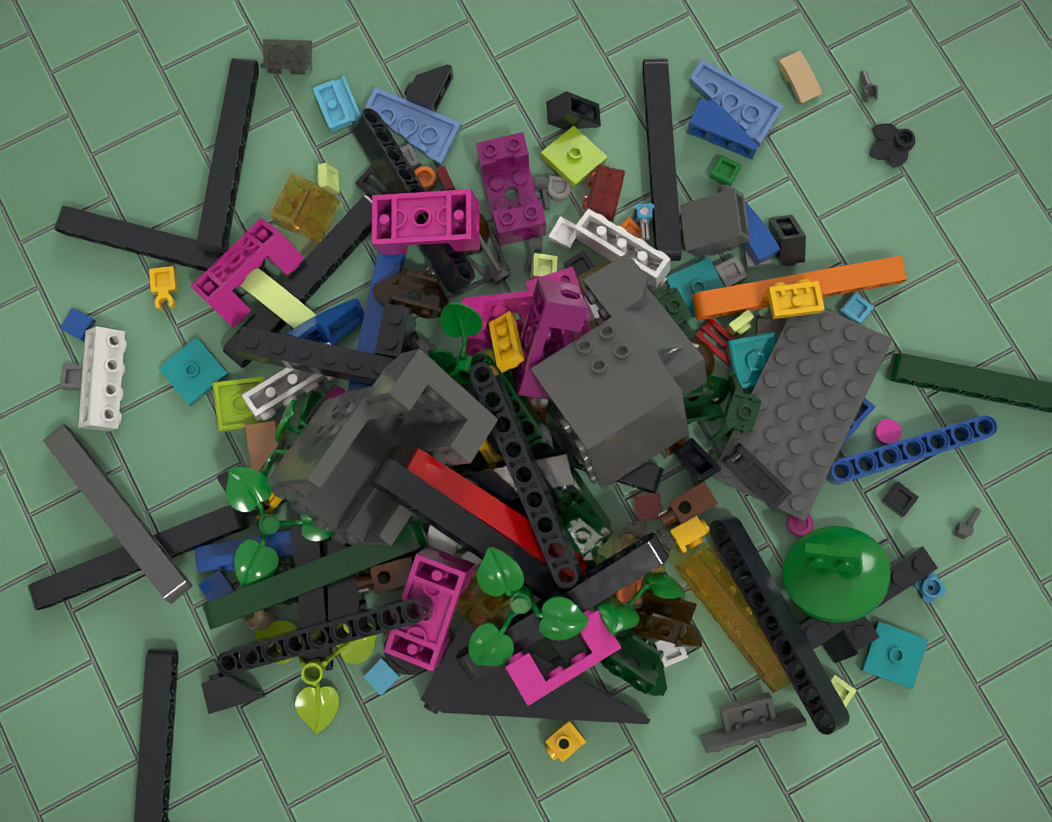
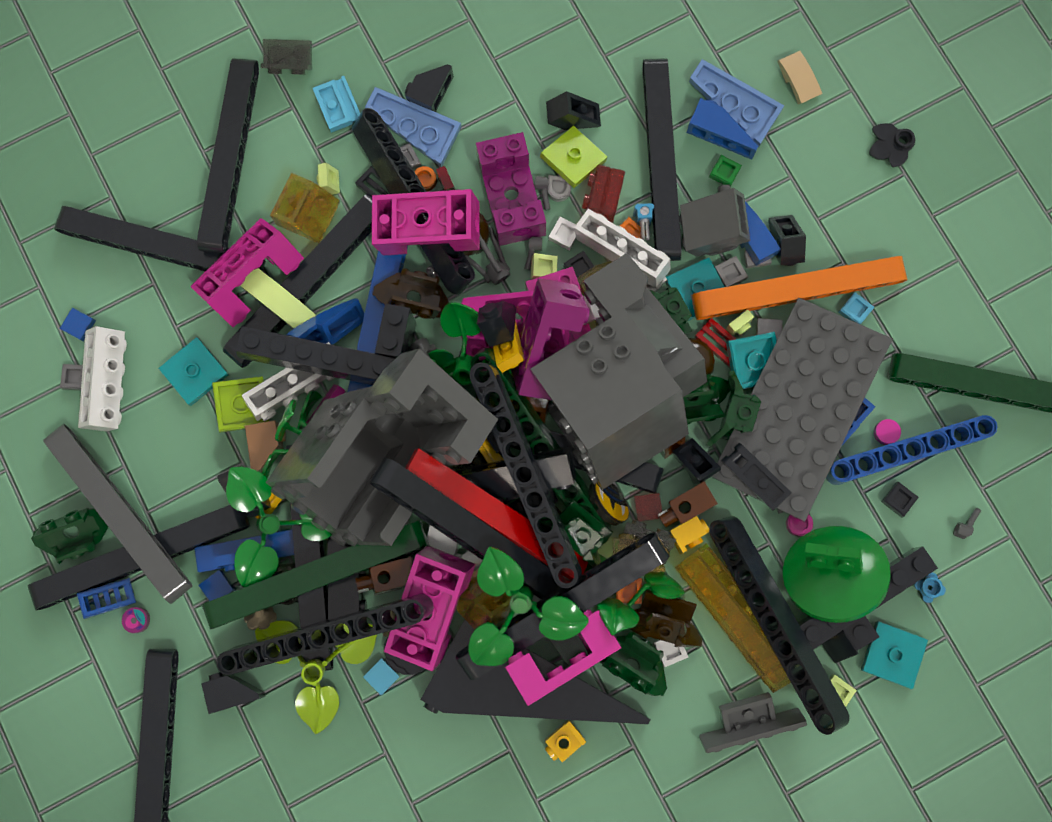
(51, 535): none -> dark green piece
(84, 603): none -> blue slope
(135, 620): none -> tile
(163, 283): yellow plate -> none
(497, 322): none -> black slope
(610, 502): none -> tile
(794, 299): yellow bracket -> none
(869, 89): dark grey hand -> none

